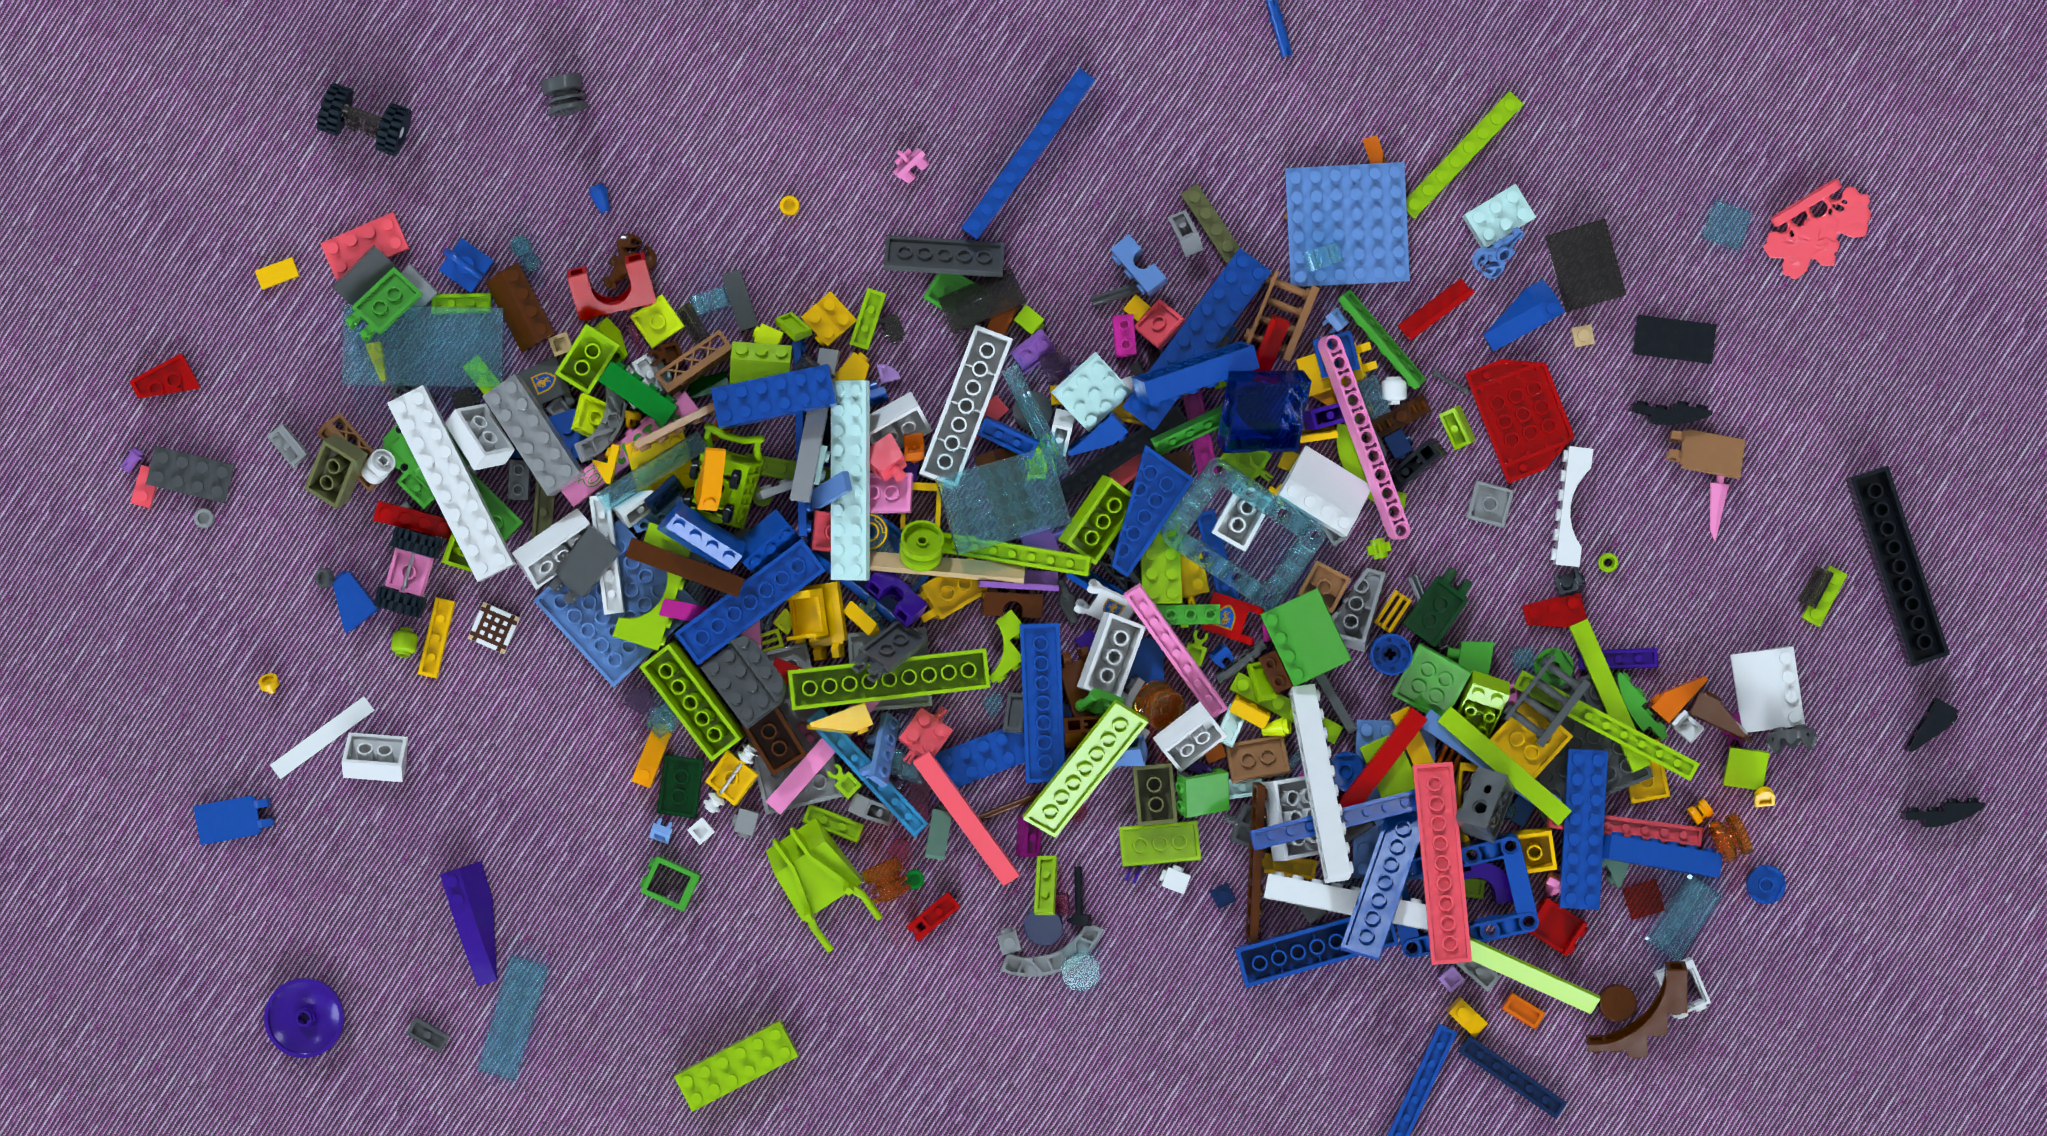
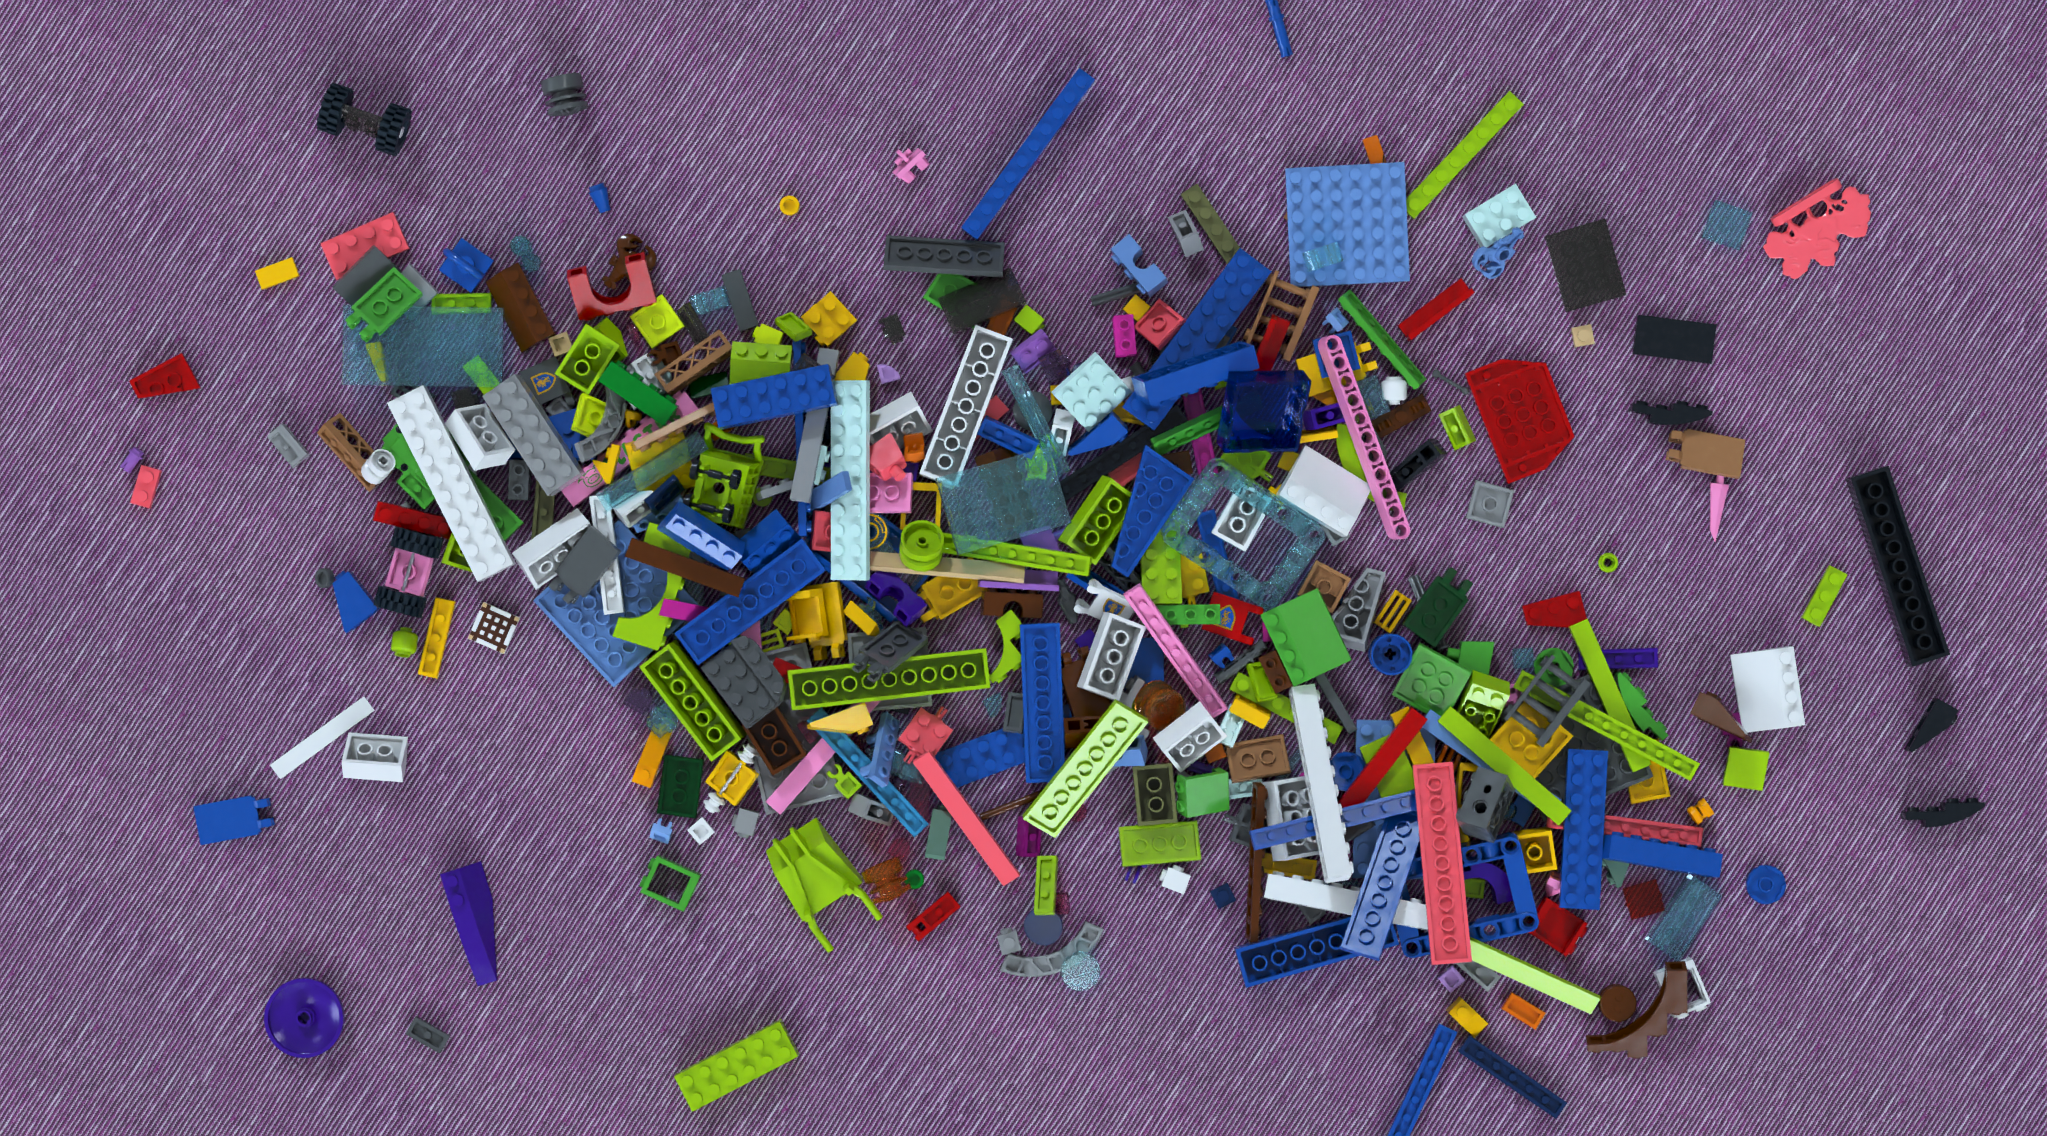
(190, 474): dark grey plate -> none
(204, 518): light grey tile -> none
(269, 683): yellow tile -> none
(335, 471): olive brick -> none
(513, 1018): clear light blue plate -> none
(710, 479): light orange slope -> none
(834, 822): lime tile -> none
(867, 319): lime plate -> none
(877, 394): blue tile -> none
(1079, 919): black piece -> none
(1101, 703): bright green plate -> none
(1196, 649): lime plate -> none
(1278, 727): neon yellow cone -> none
(1379, 548): lime gear -> none
(1398, 444): dark blue brick -> none
(1529, 311): blue wedge -> none
(1567, 548): white arch -> none
(1569, 583): black bracket -> none
(1671, 701): orange slope -> none
(1687, 726): white bracket -> none
(1730, 837): clear orange wheel -> none
(1764, 797): yellow tile -> none
(1791, 738): dark grey plate -> none
(1815, 587): clear smoke tile -> none

